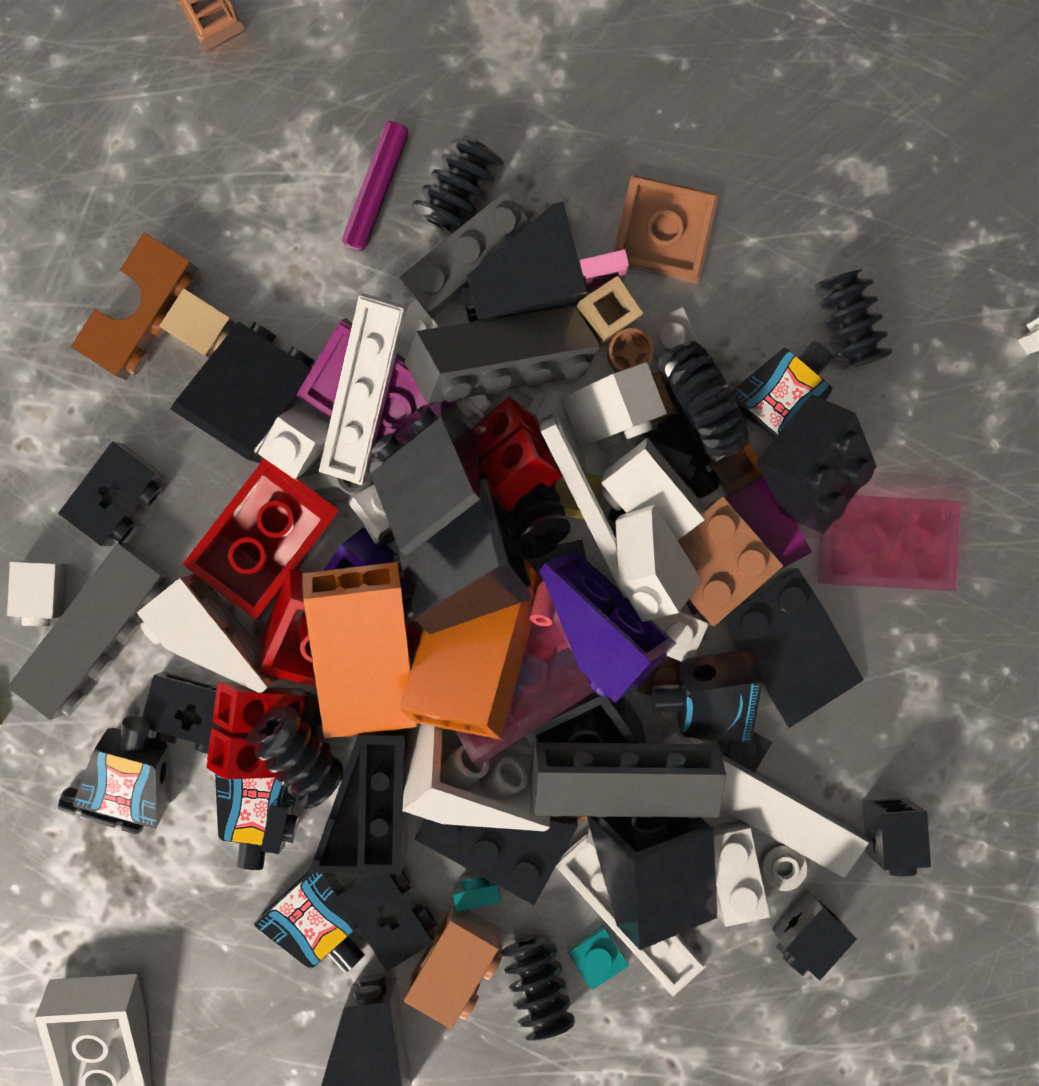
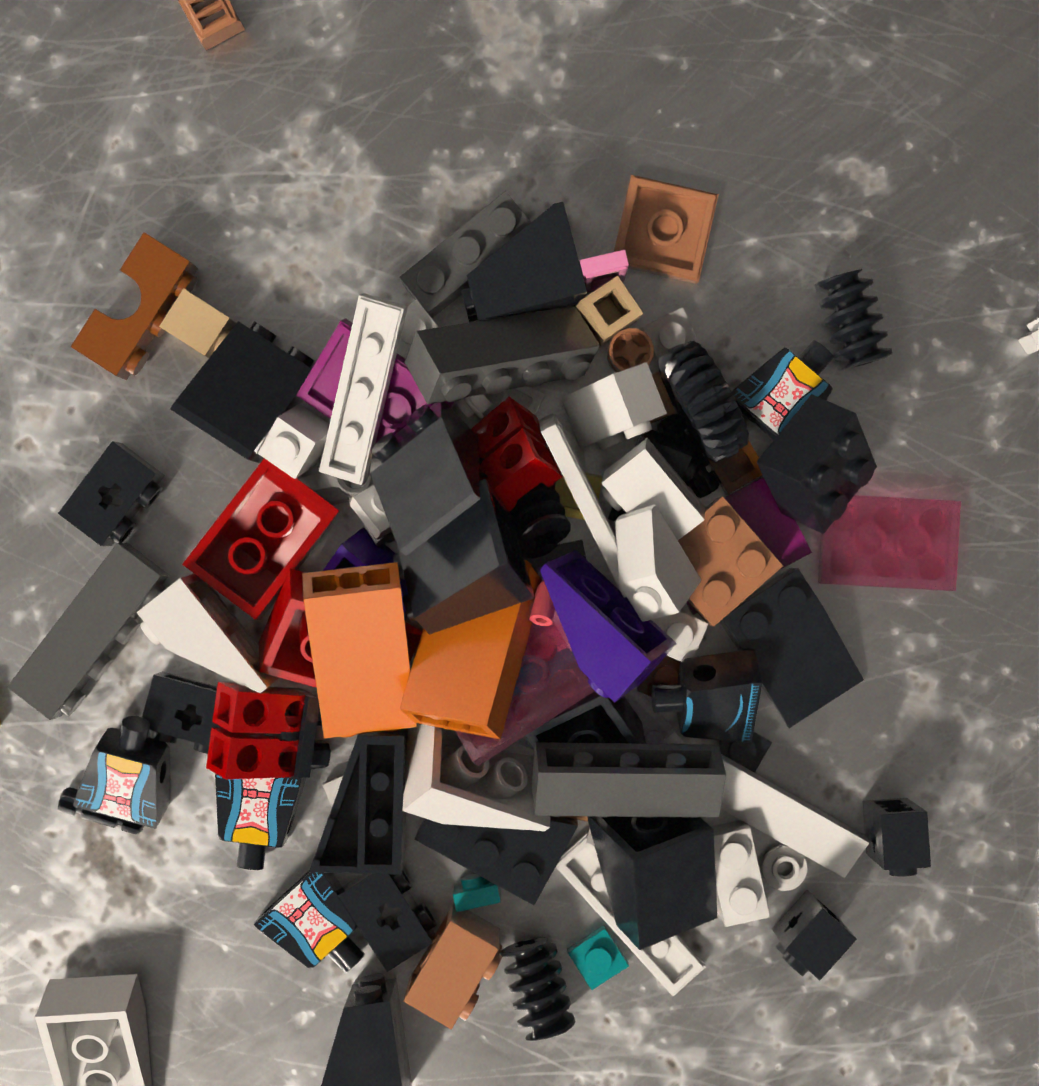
(36, 591): white brick -> none
(280, 826): black plate -> none
(296, 756): black piece -> none
(375, 185): magenta axle -> none
(456, 184): black piece -> none

